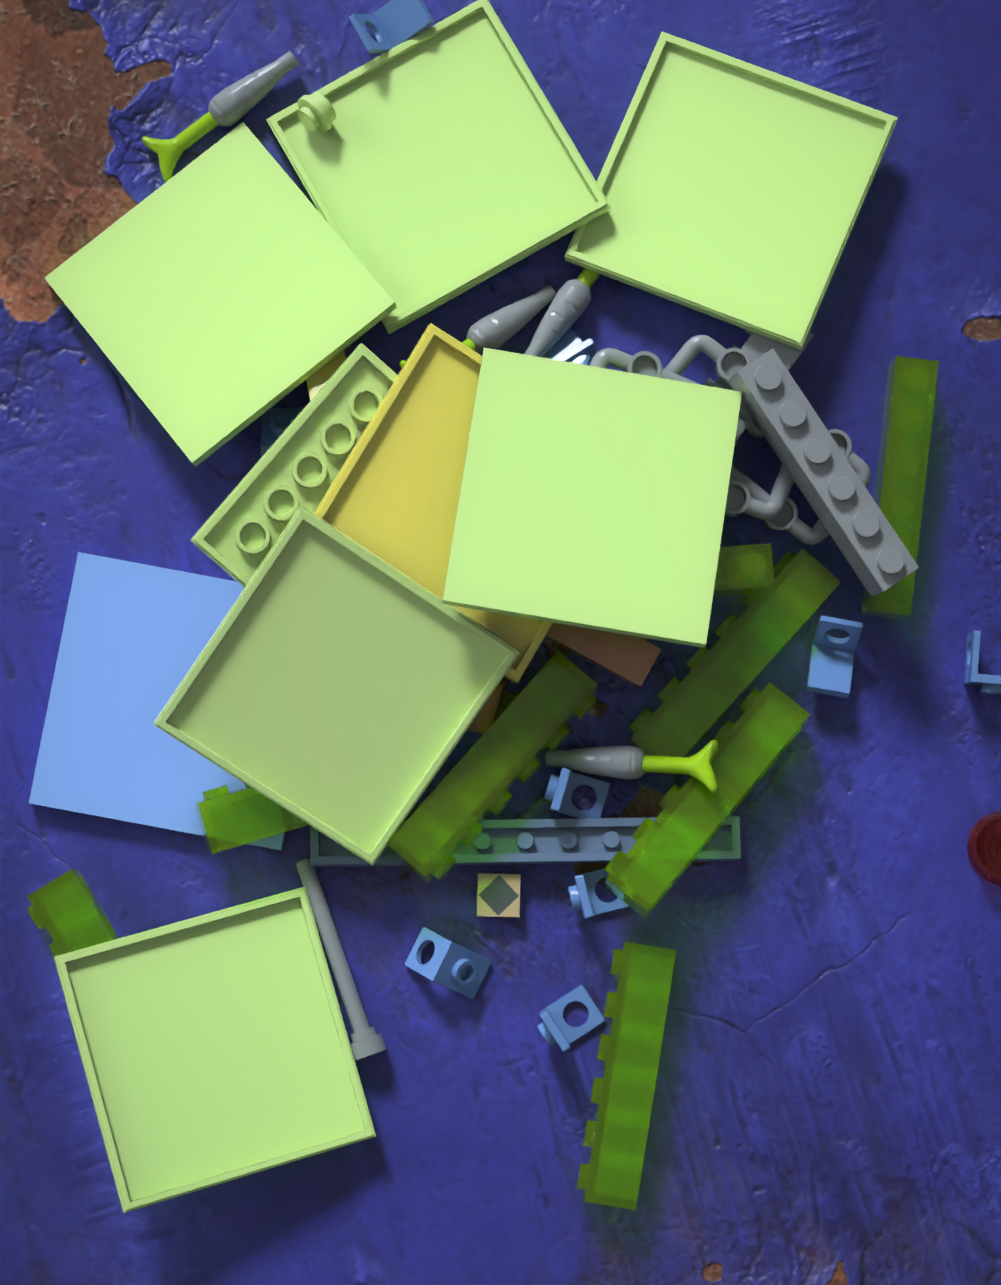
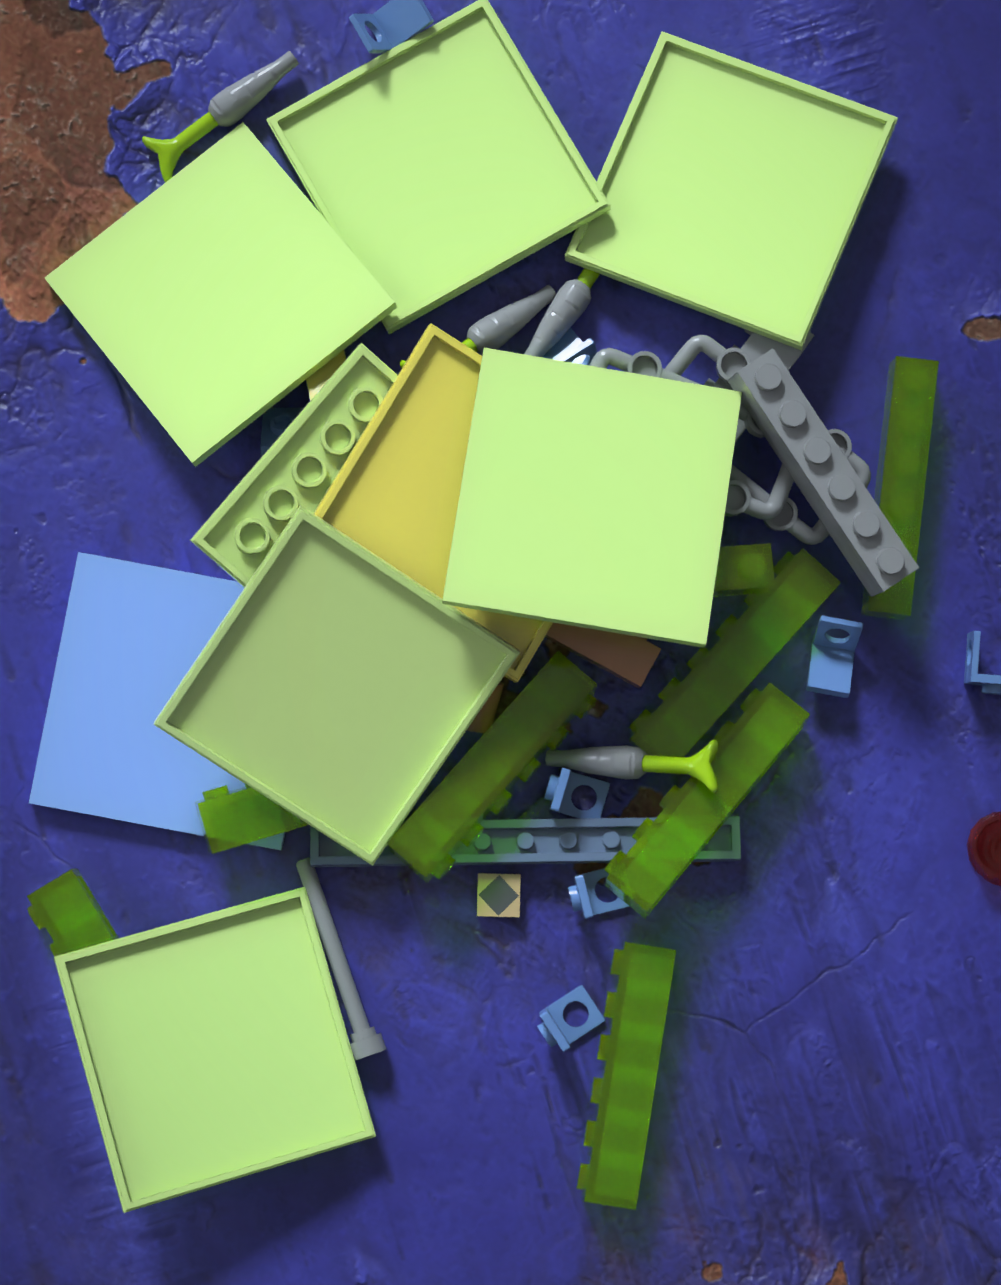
(316, 112): yellowish green plate -> none
(450, 965): medium blue bracket -> none

